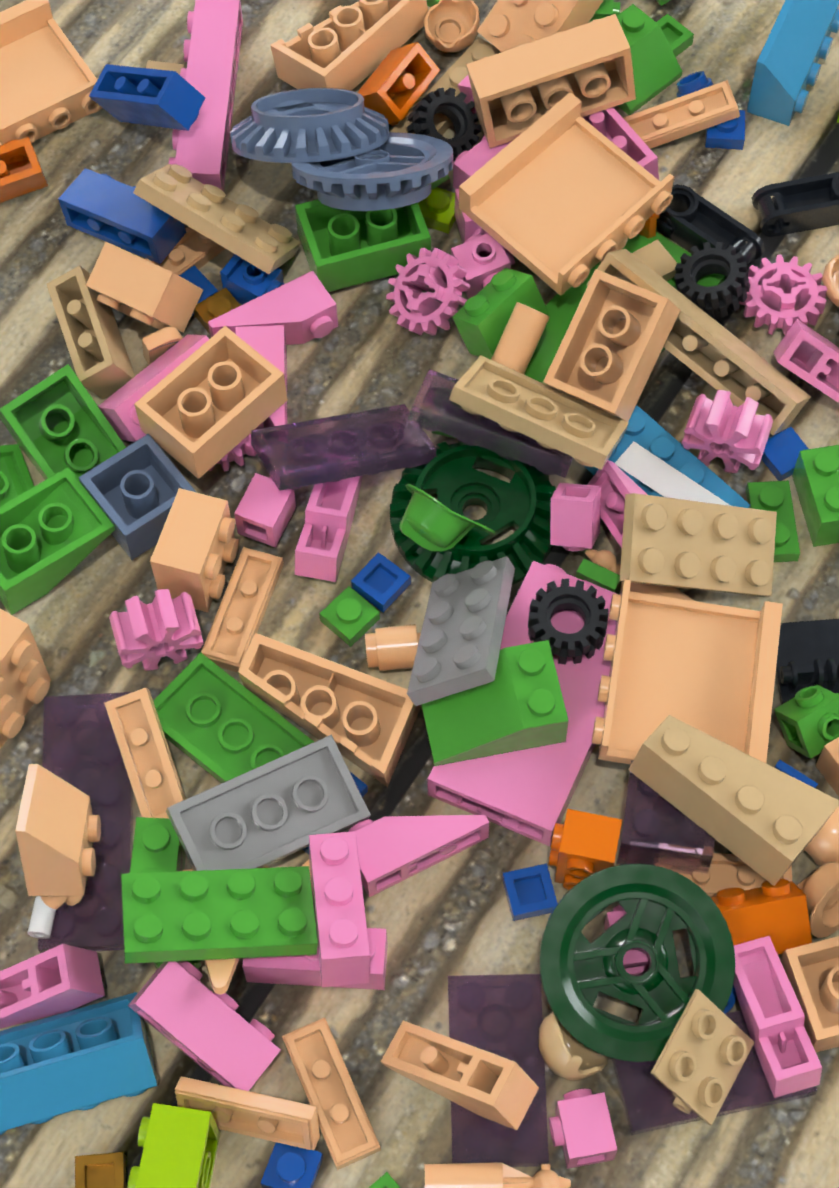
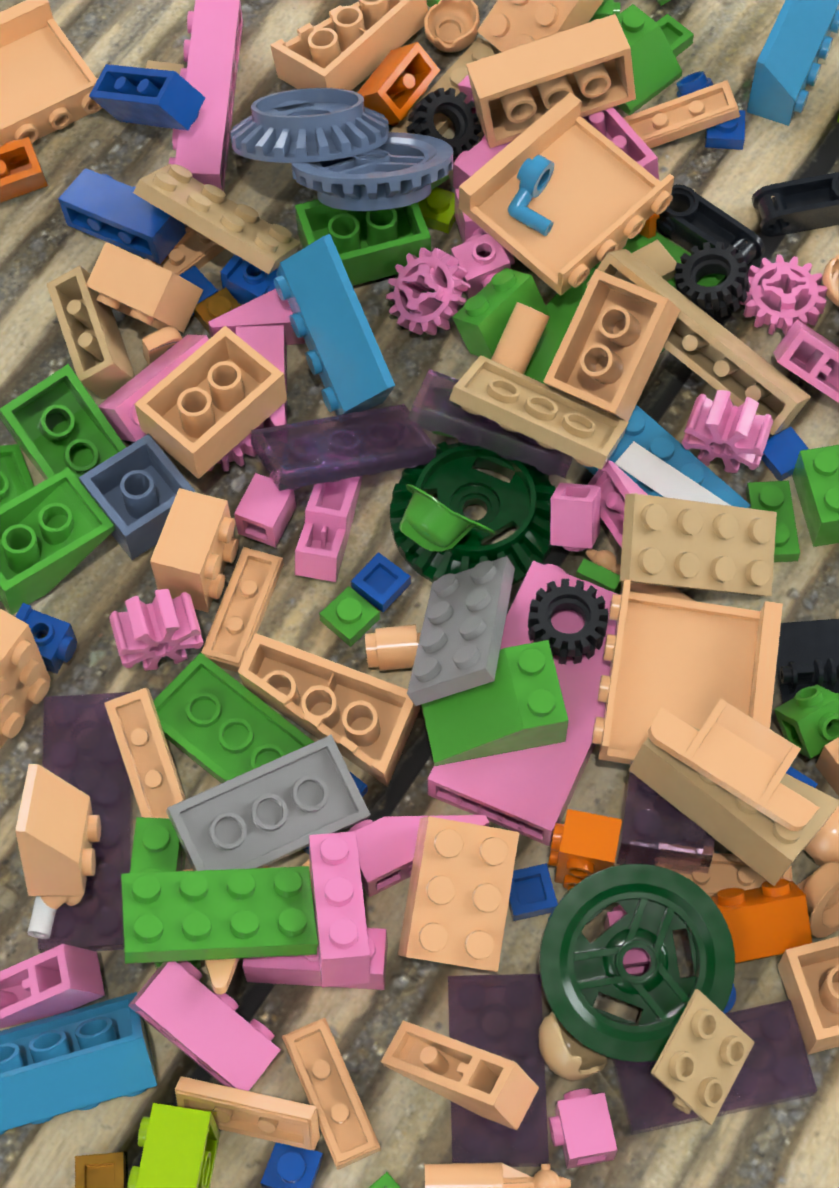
(59, 641): none -> blue brick
(333, 328): none -> dark azure slope
(458, 893): none -> light nougat brick
(533, 178): none -> dark azure plate
(739, 758): none -> light nougat plate
(774, 1018): bright pink slope -> none

